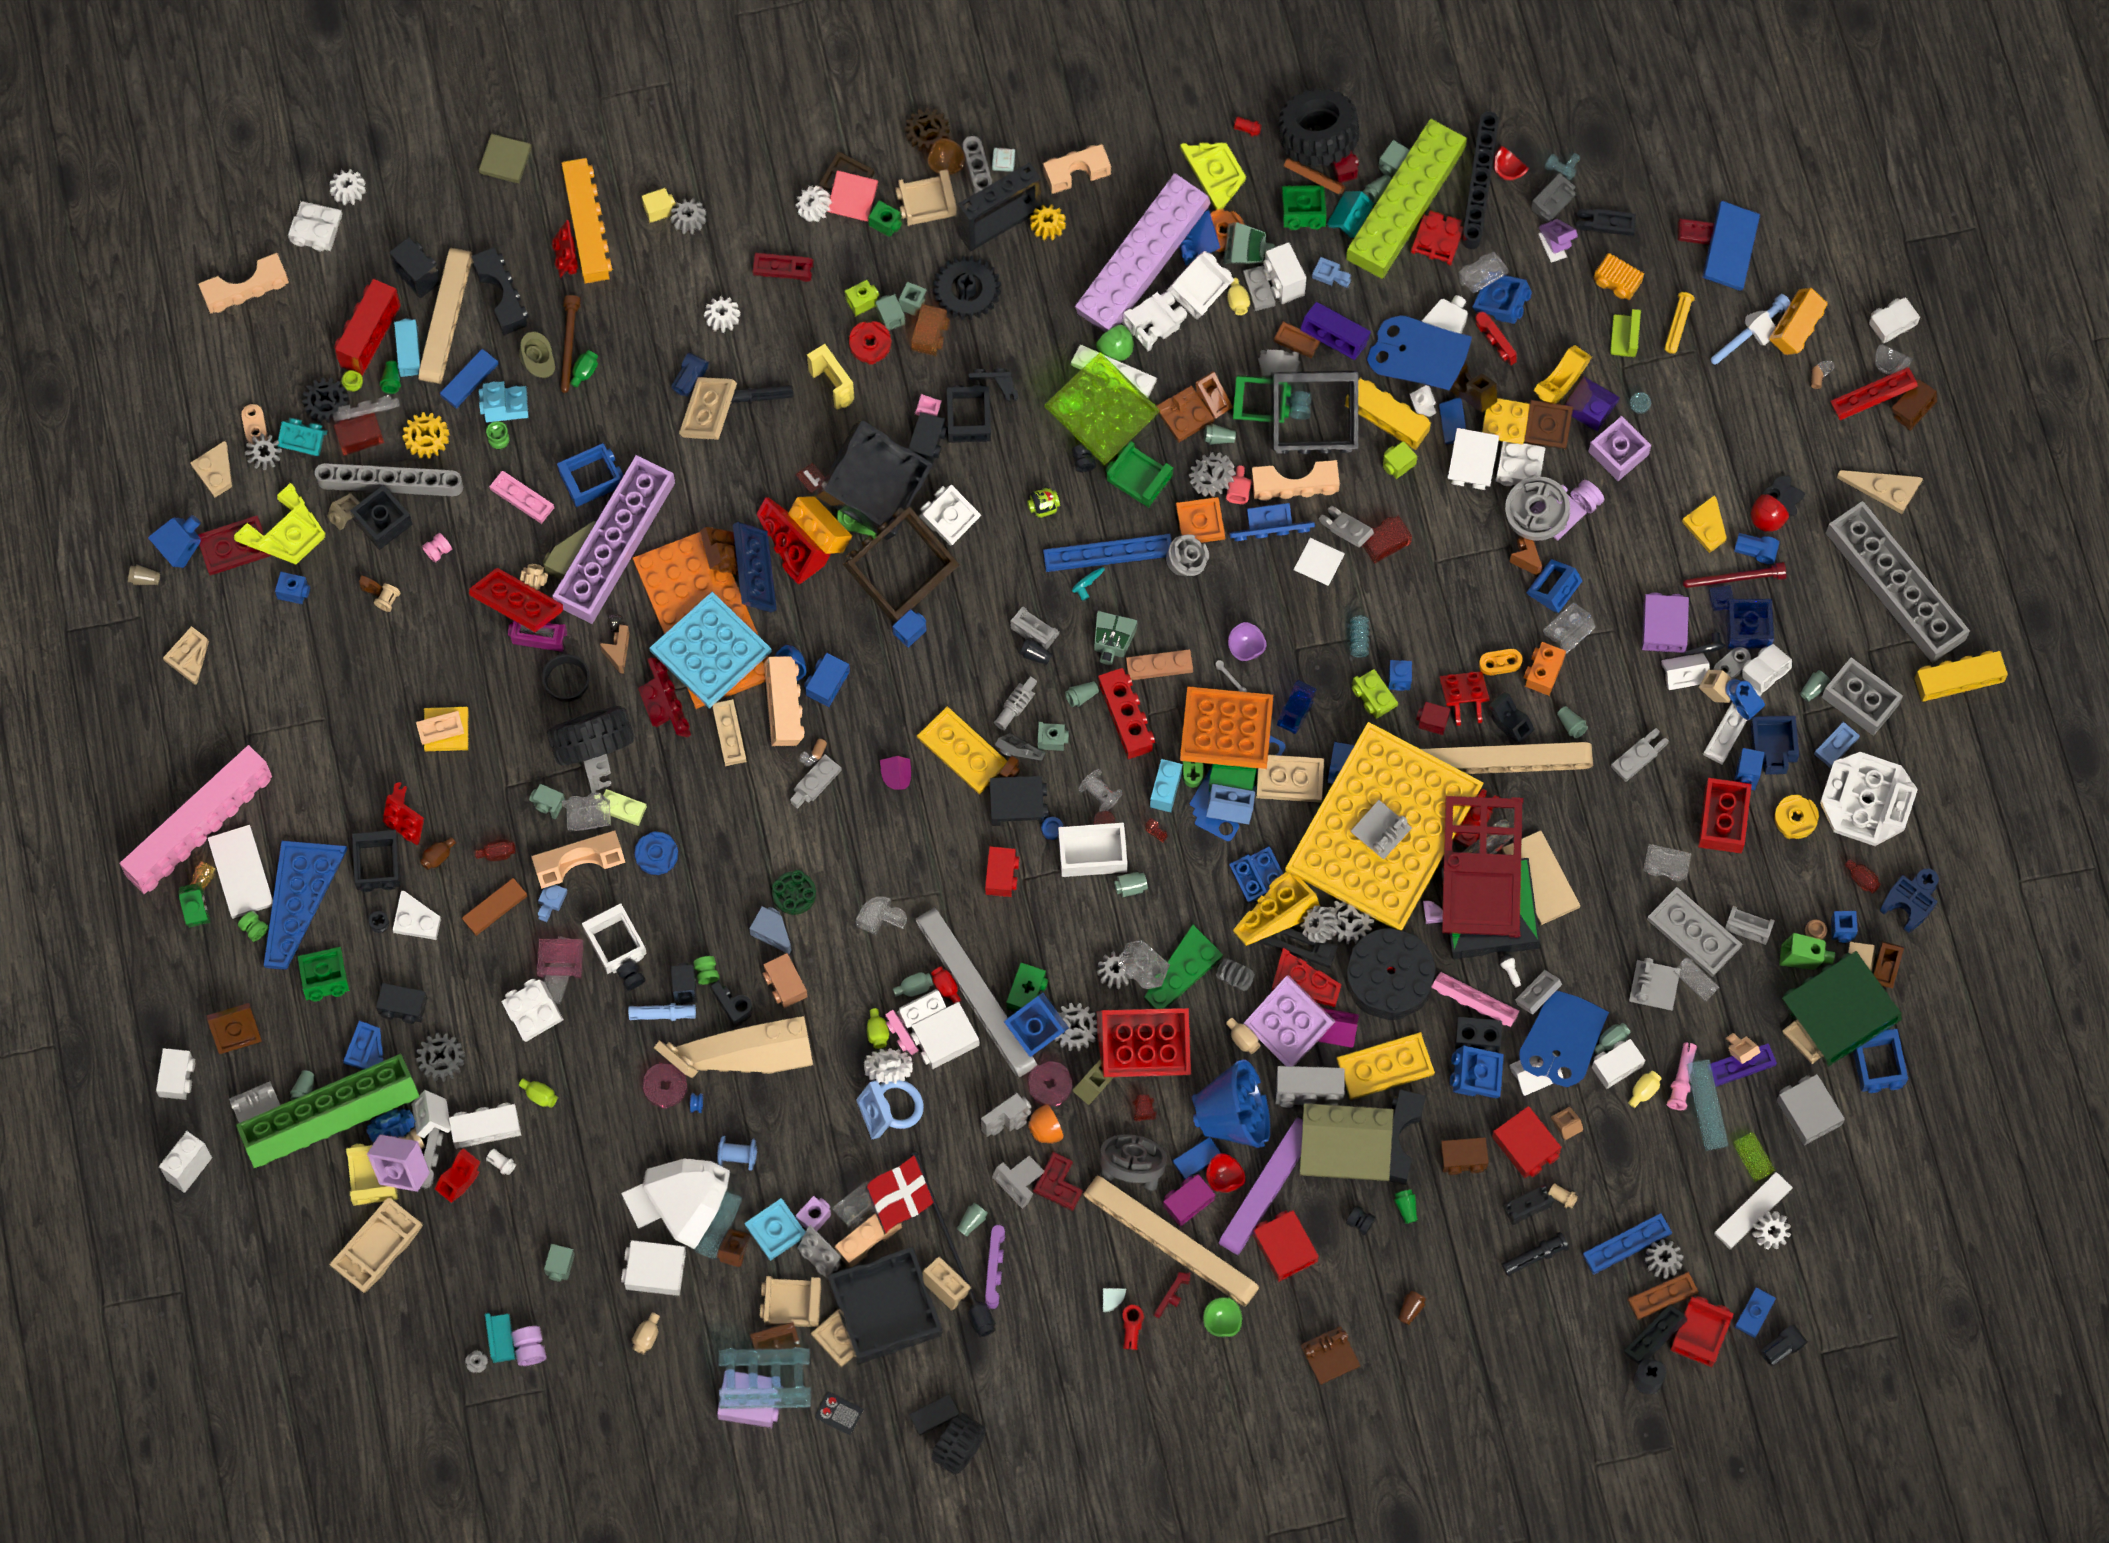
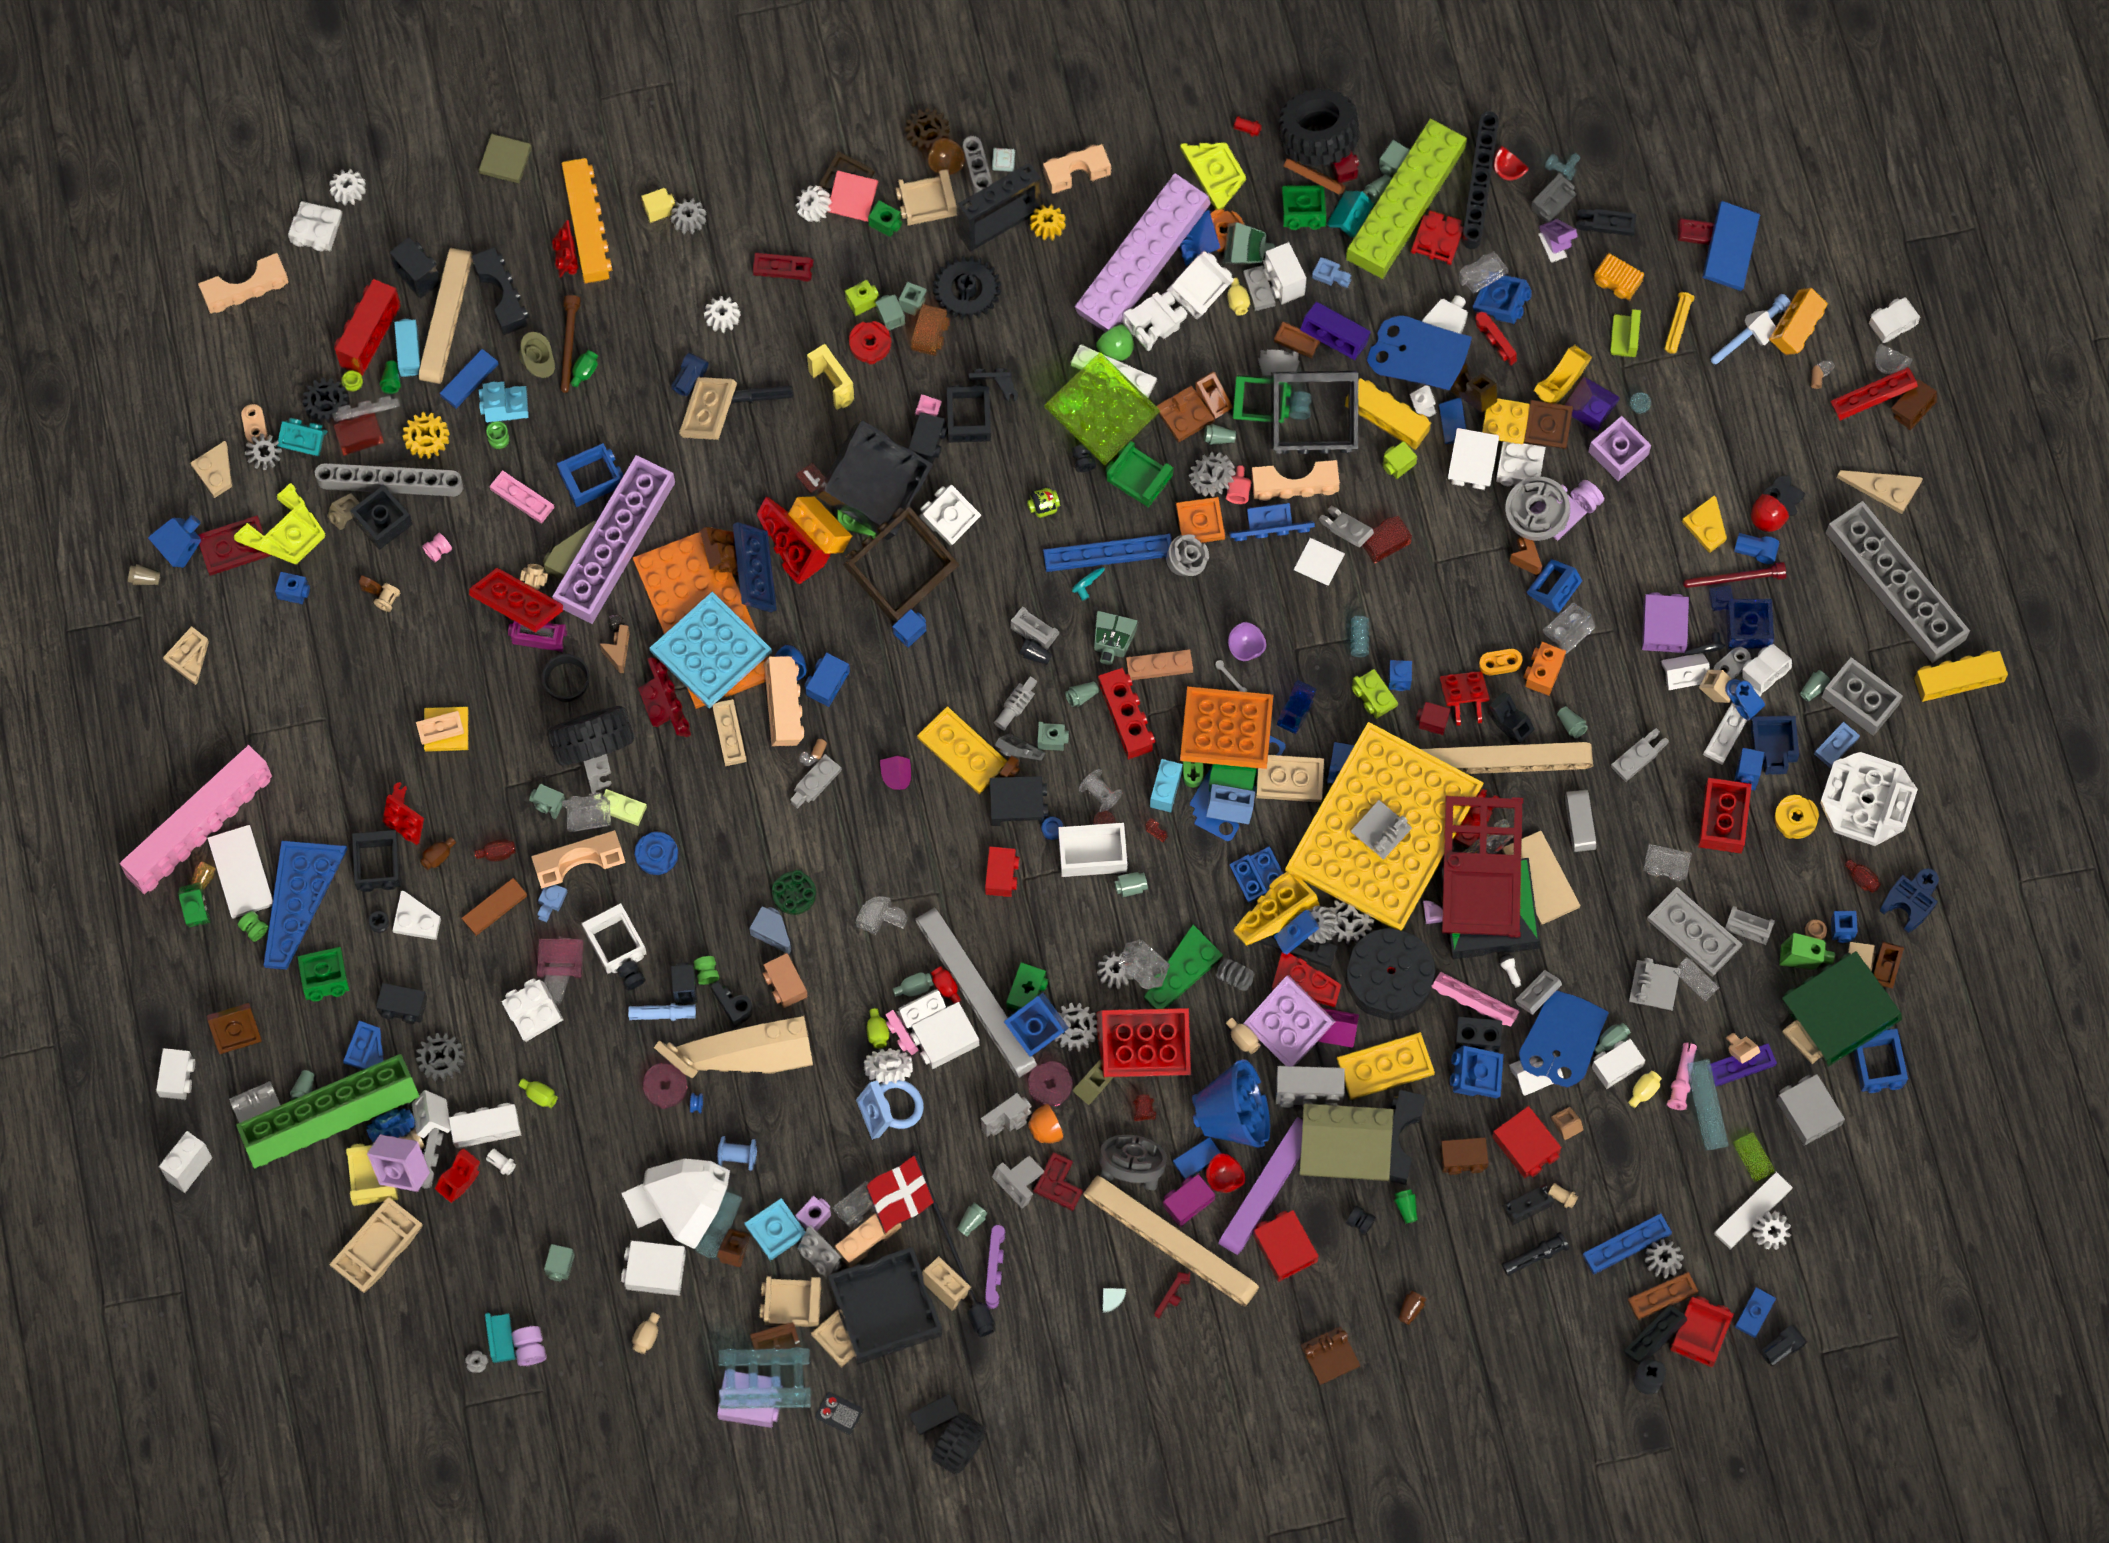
(1132, 1328): red pin -> none
(1223, 1317): bright green helmet -> none
(1296, 932): none -> blue plate
(1580, 820): none -> light grey beam

